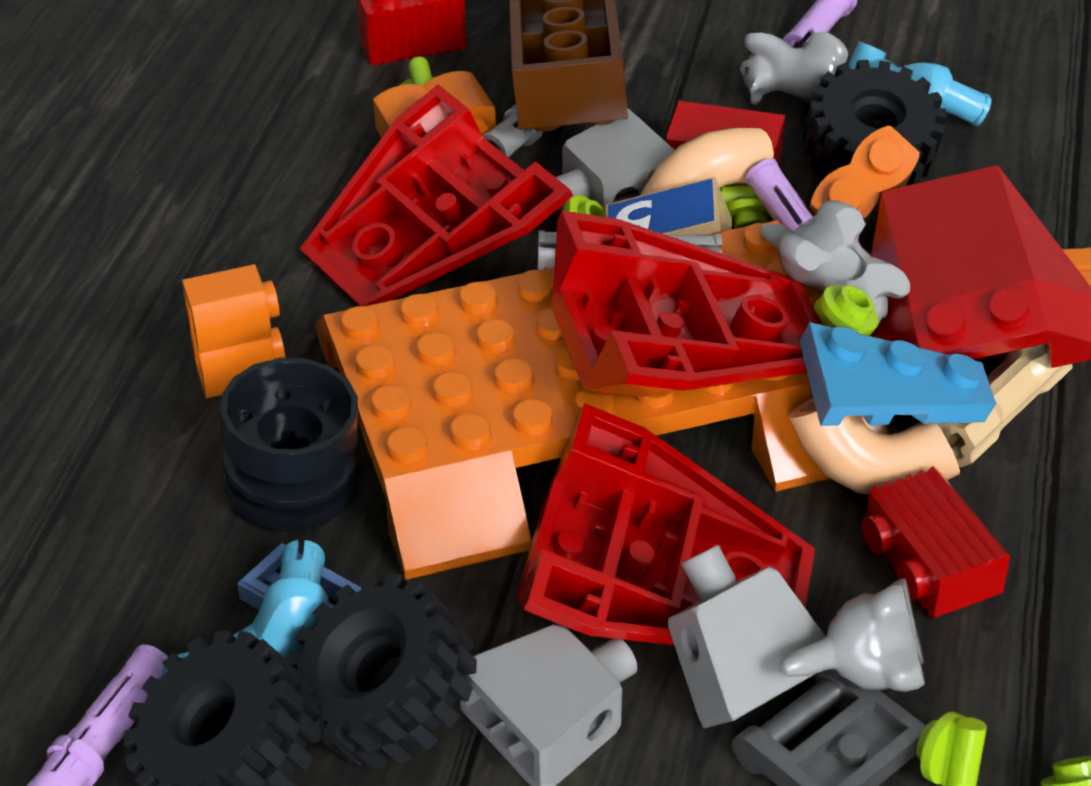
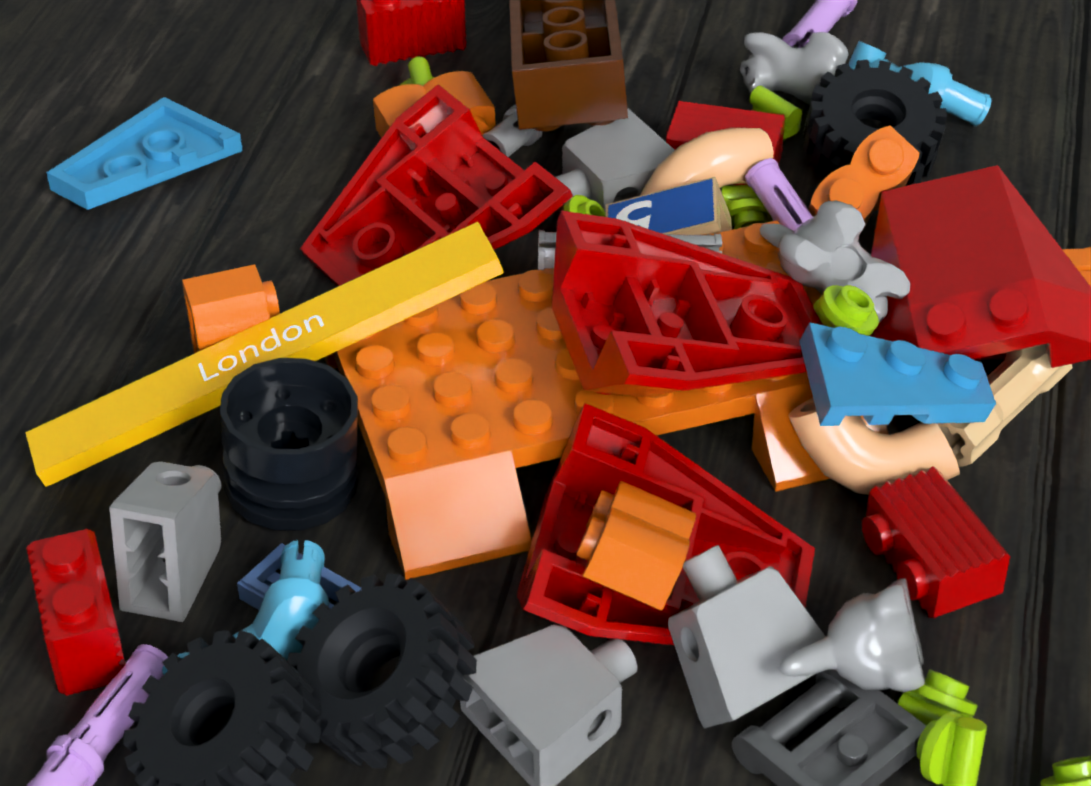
(75, 611): none -> red brick
(142, 153): none -> dark azure wing
(171, 517): none -> light grey torso
(304, 331): none -> yellow tile
(636, 544): none -> orange brick
(769, 102): none -> lime plate
(937, 697): none -> lime plate

